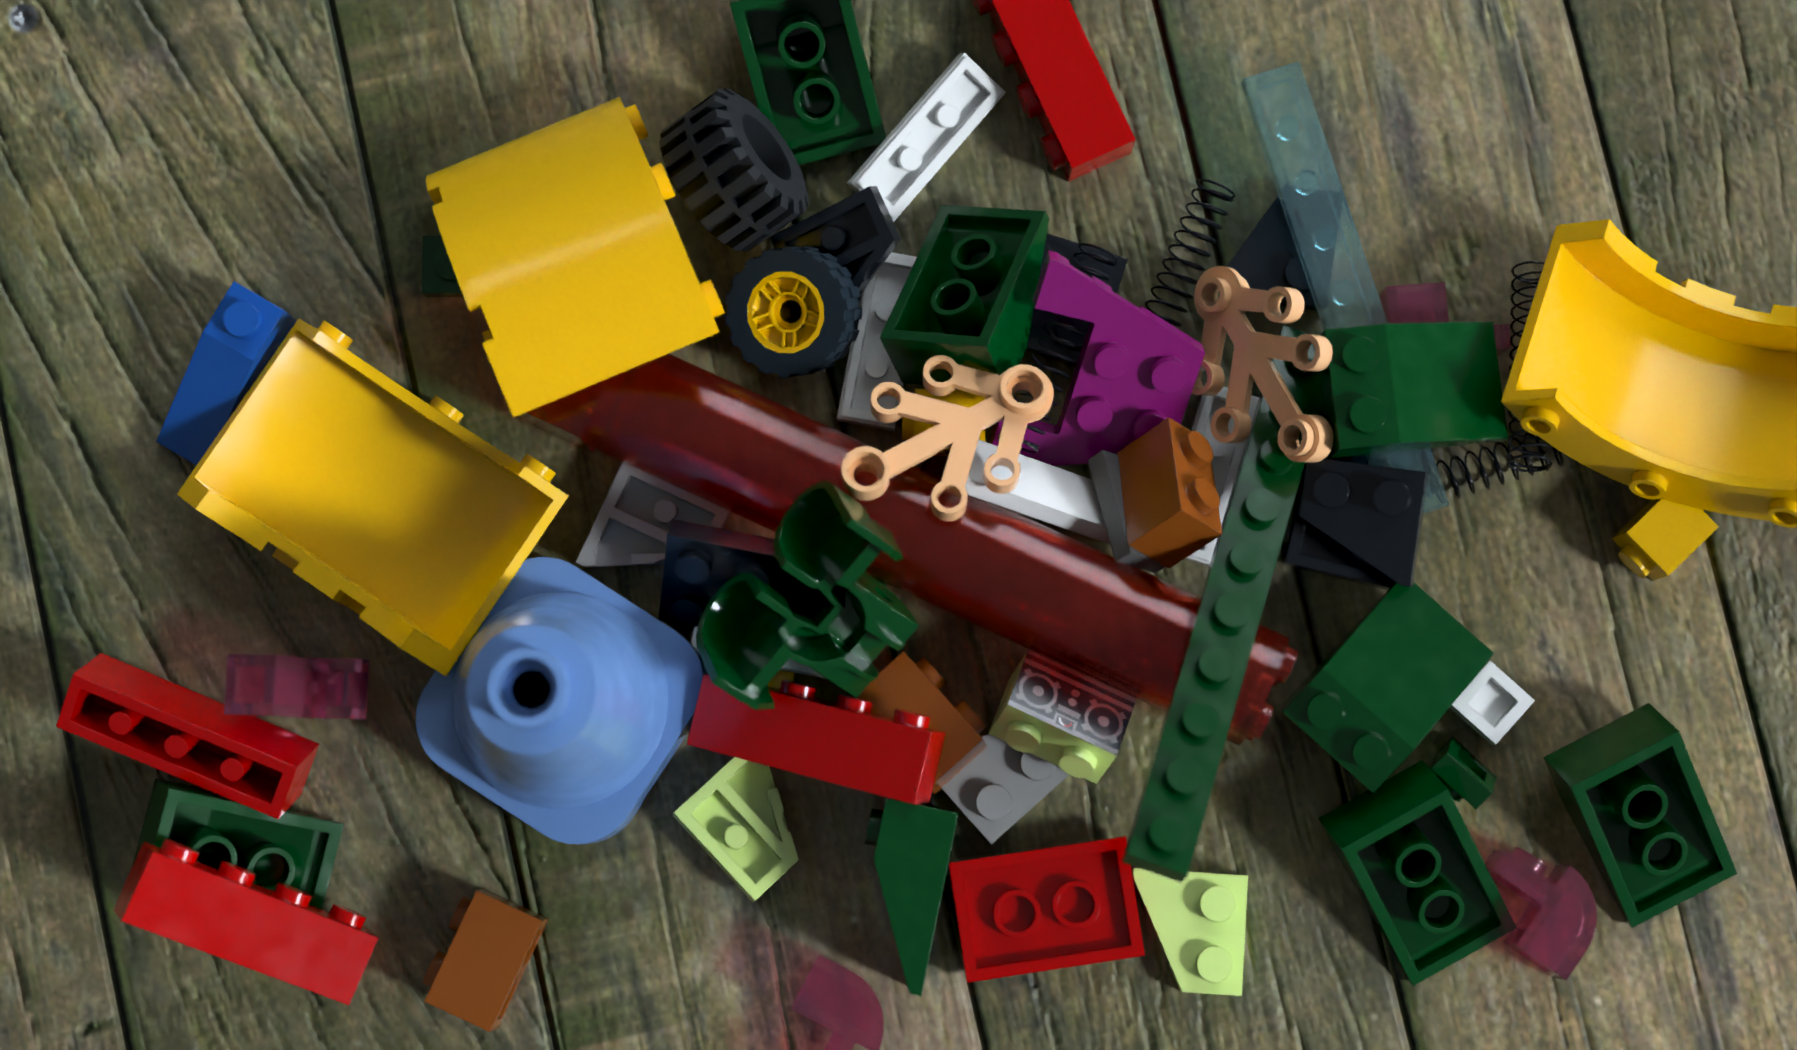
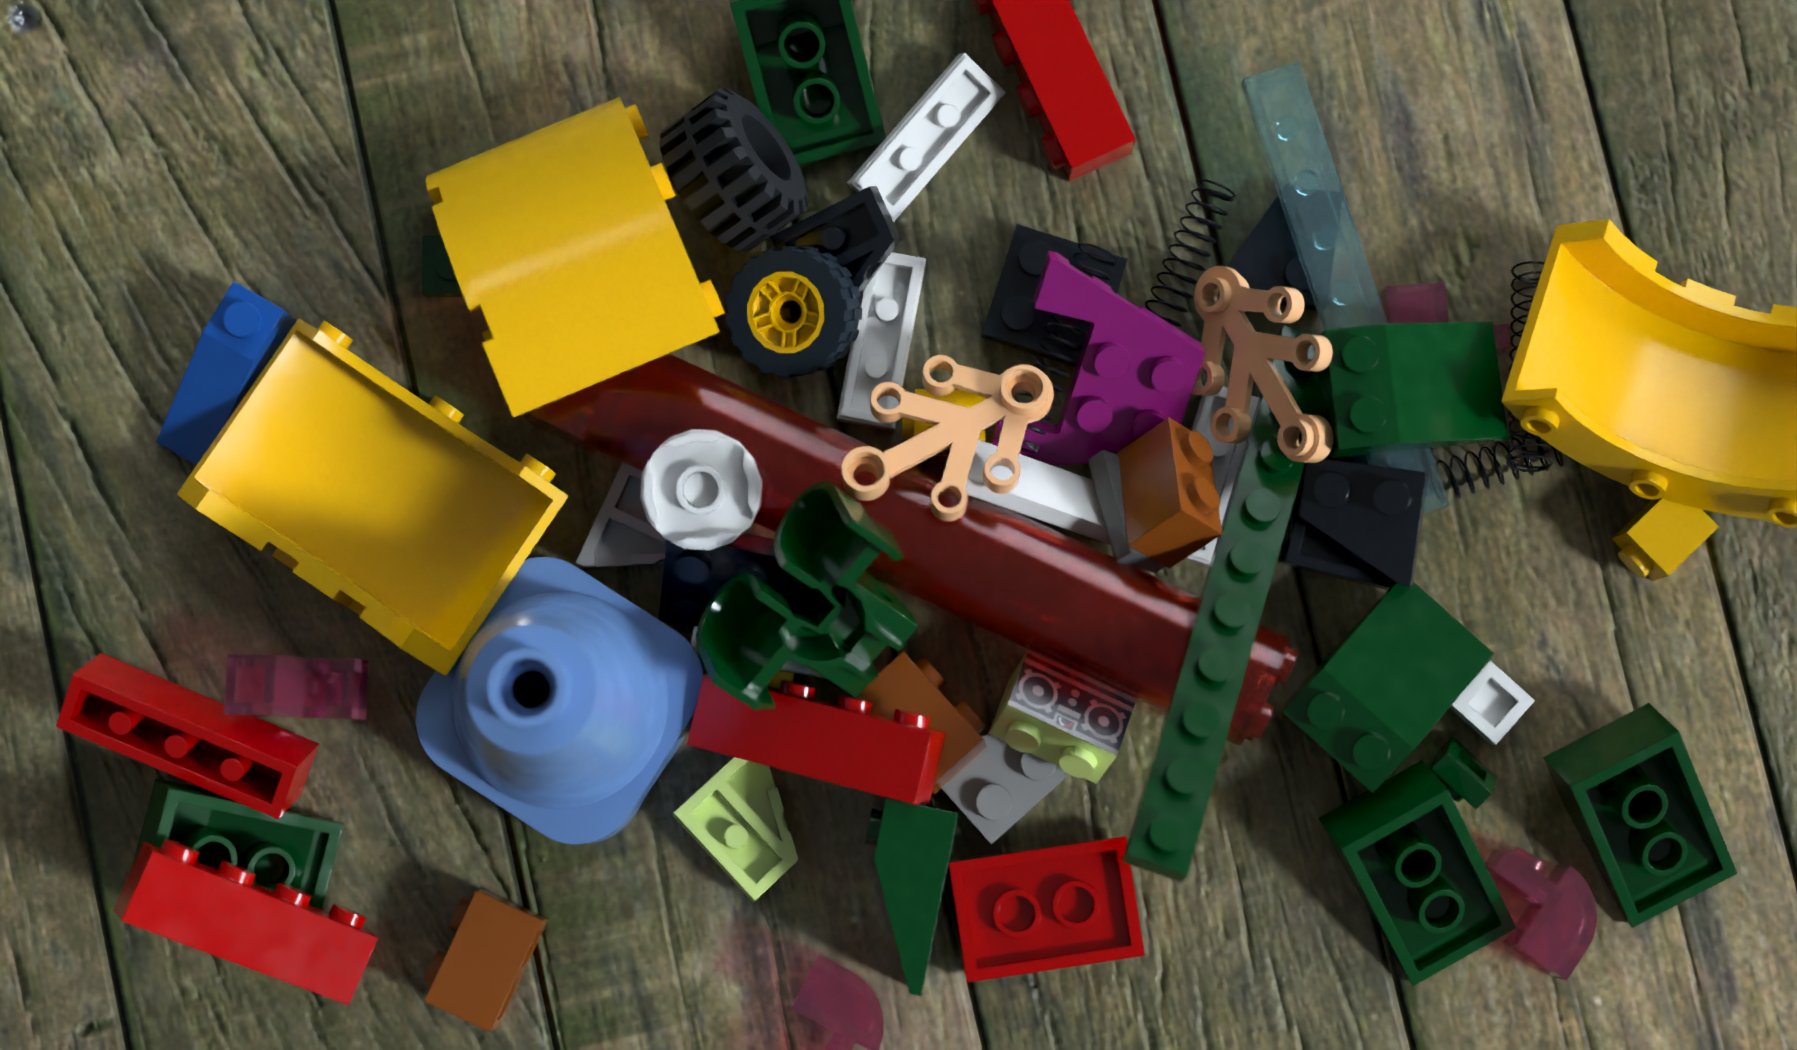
(701, 489): none -> white tile
(968, 292): dark green slope -> none
(1199, 927): yellowish green wing -> none

